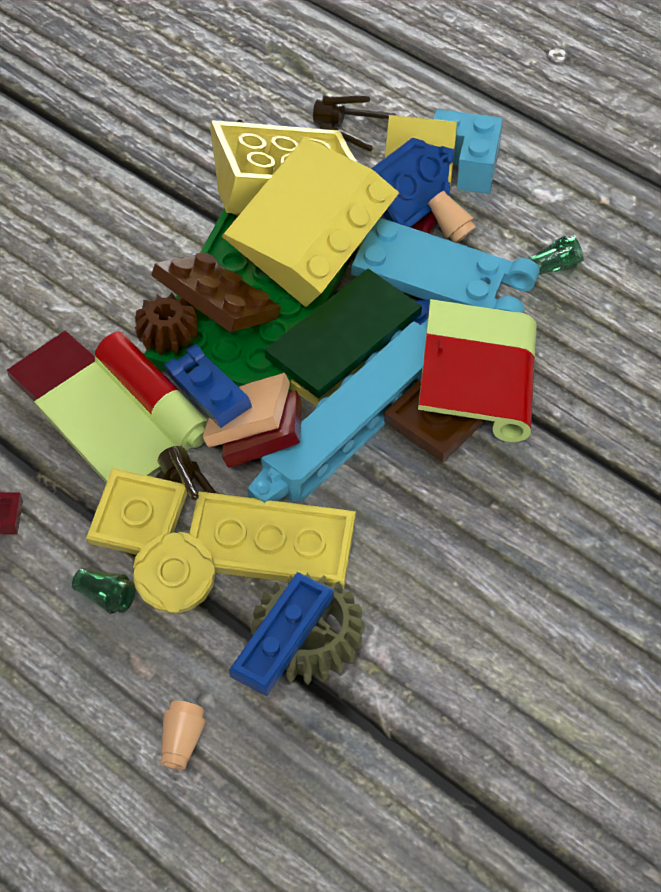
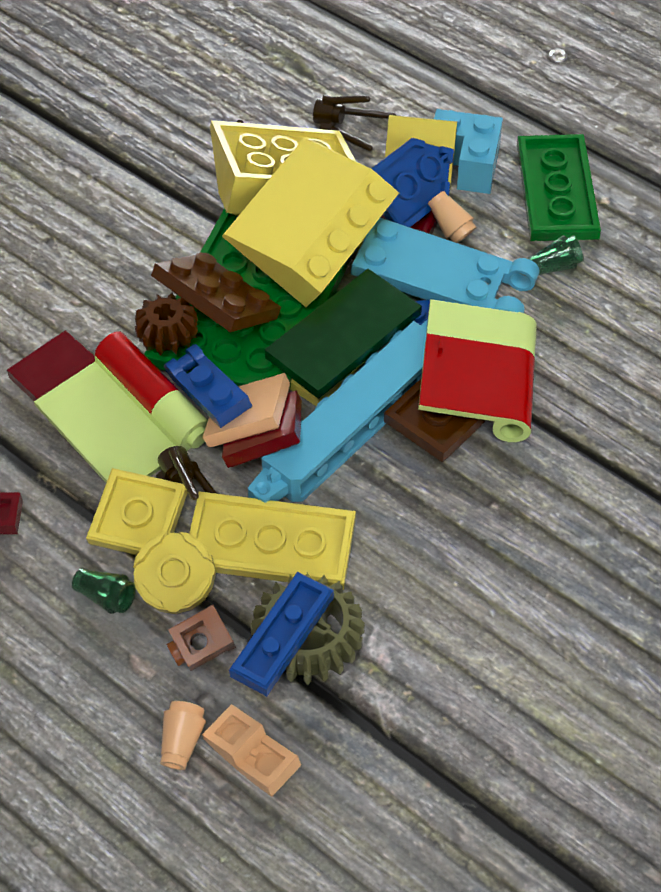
(203, 623): none -> dark orange brick
(250, 750): none -> light nougat slope
(558, 187): none -> green tile

